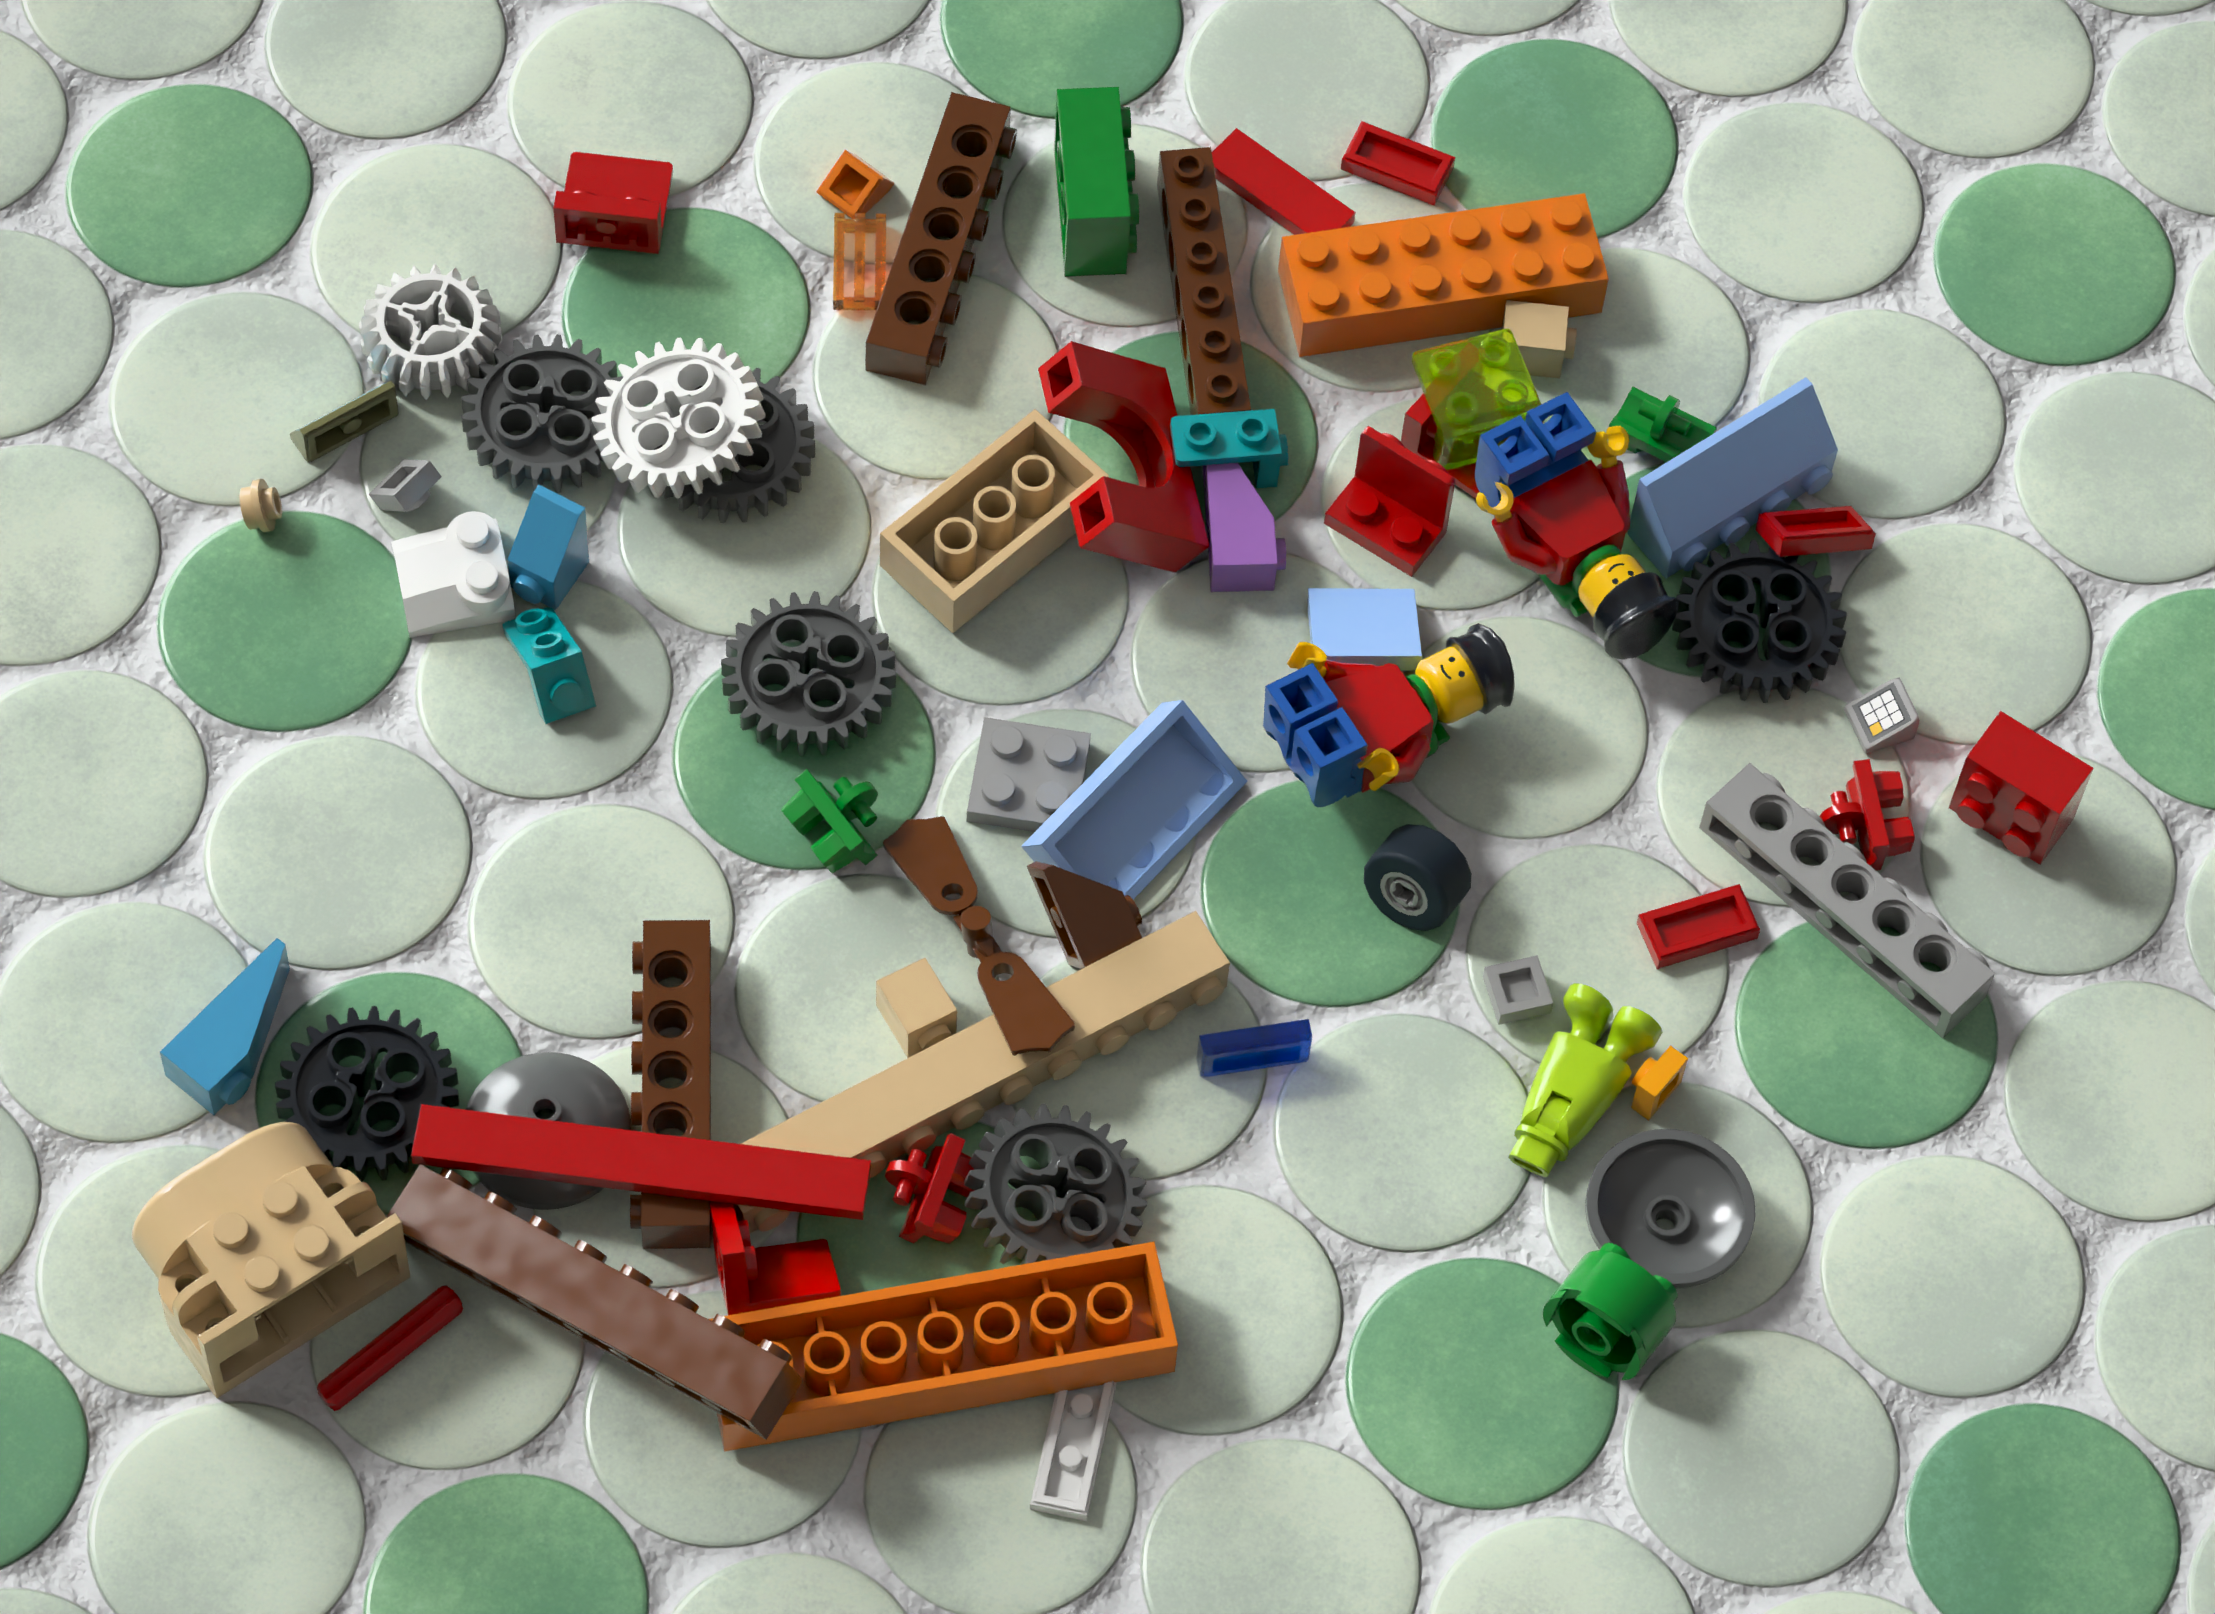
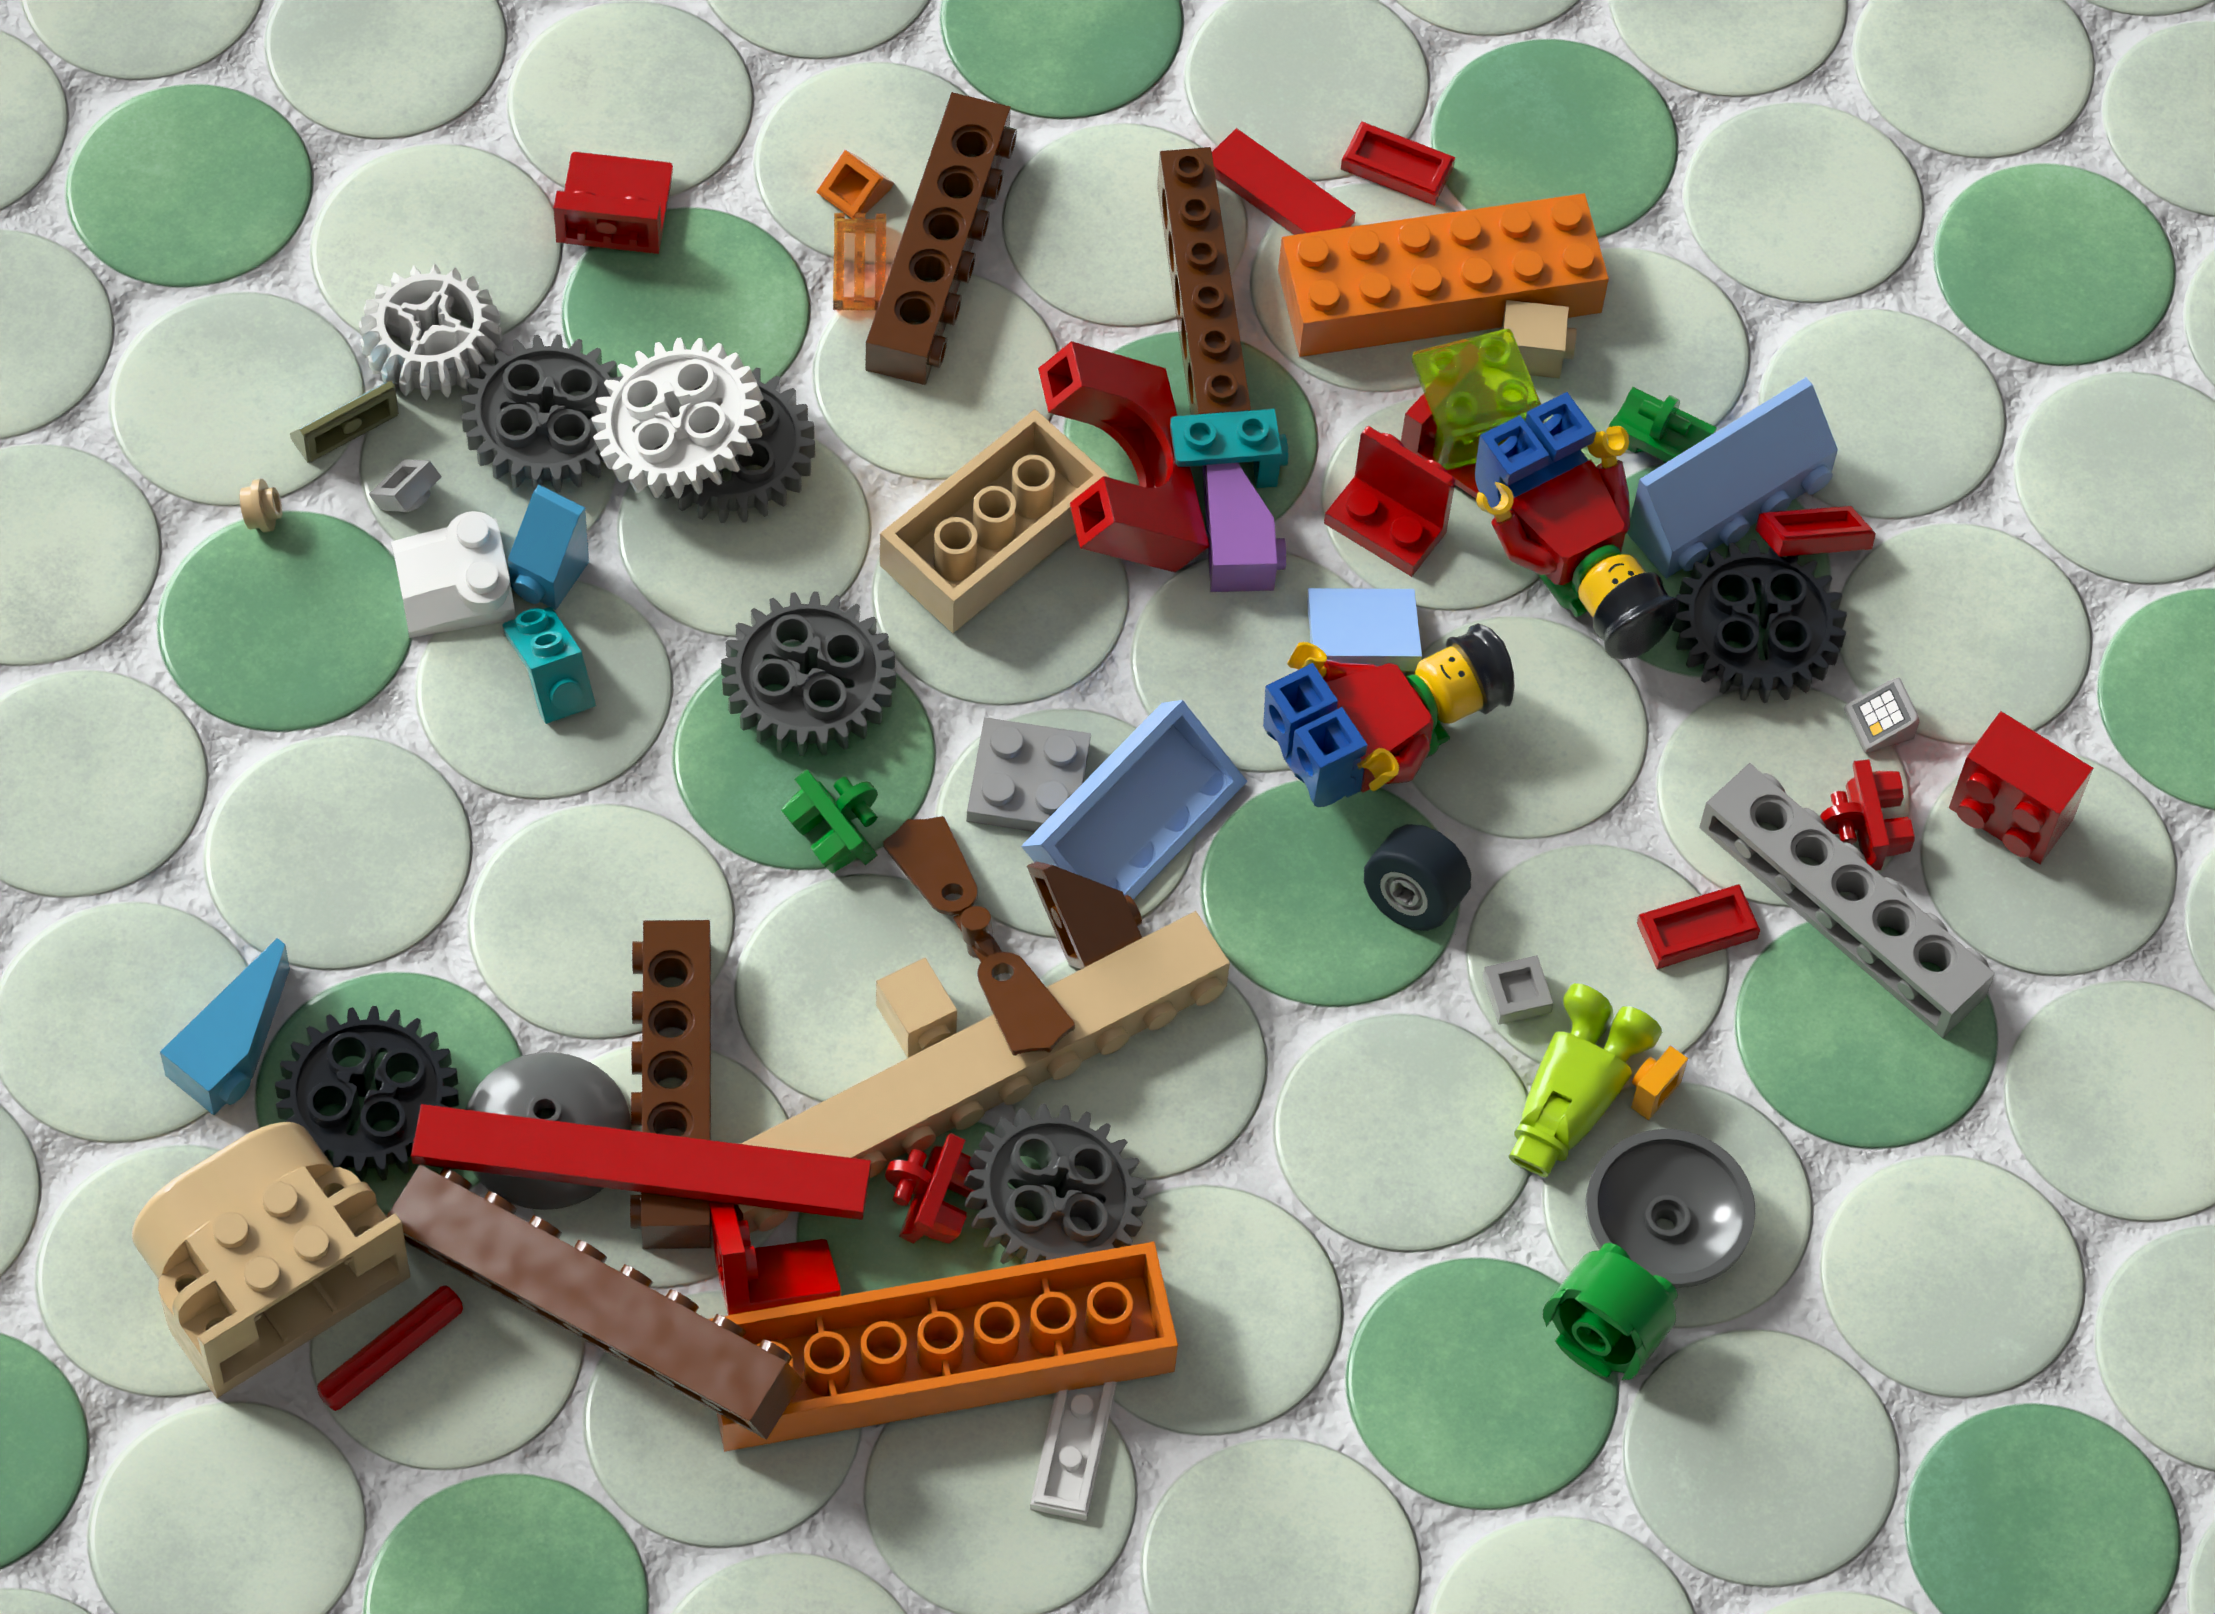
(1095, 181): green brick -> none
(1254, 1048): clear blue tile -> none

